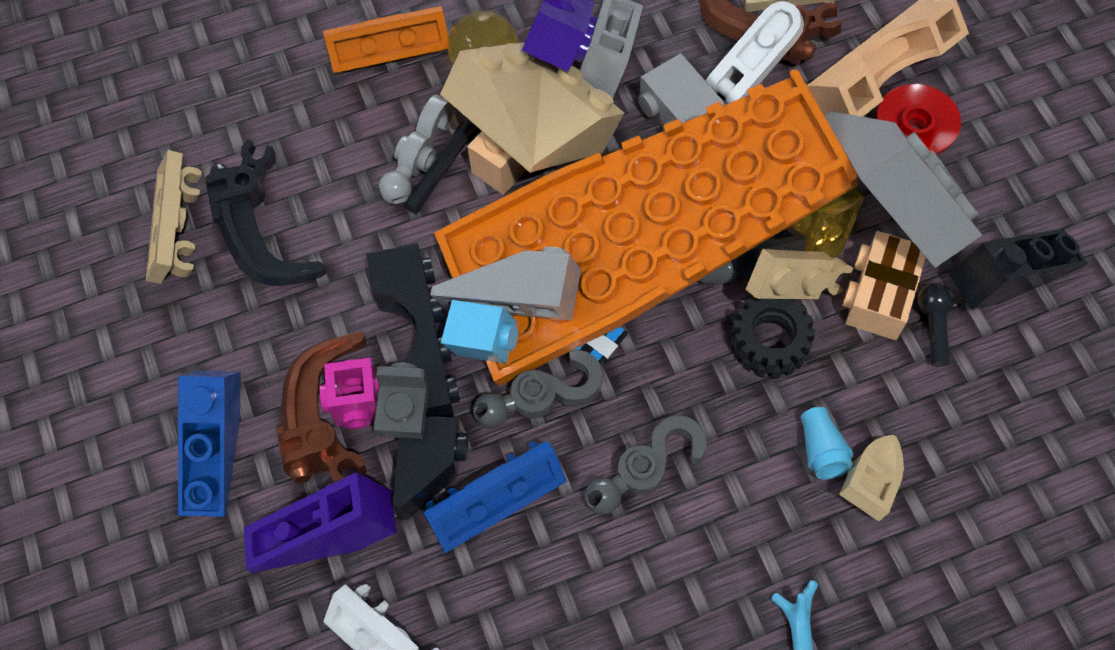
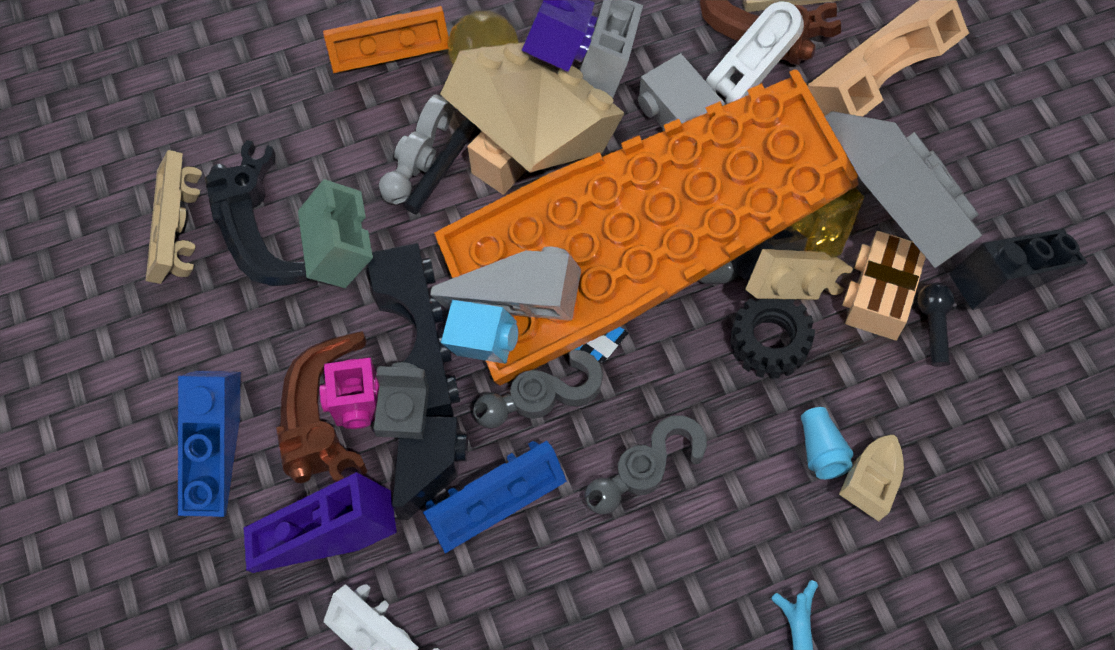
(333, 234): none -> sand green brick
(926, 109): red dish -> none

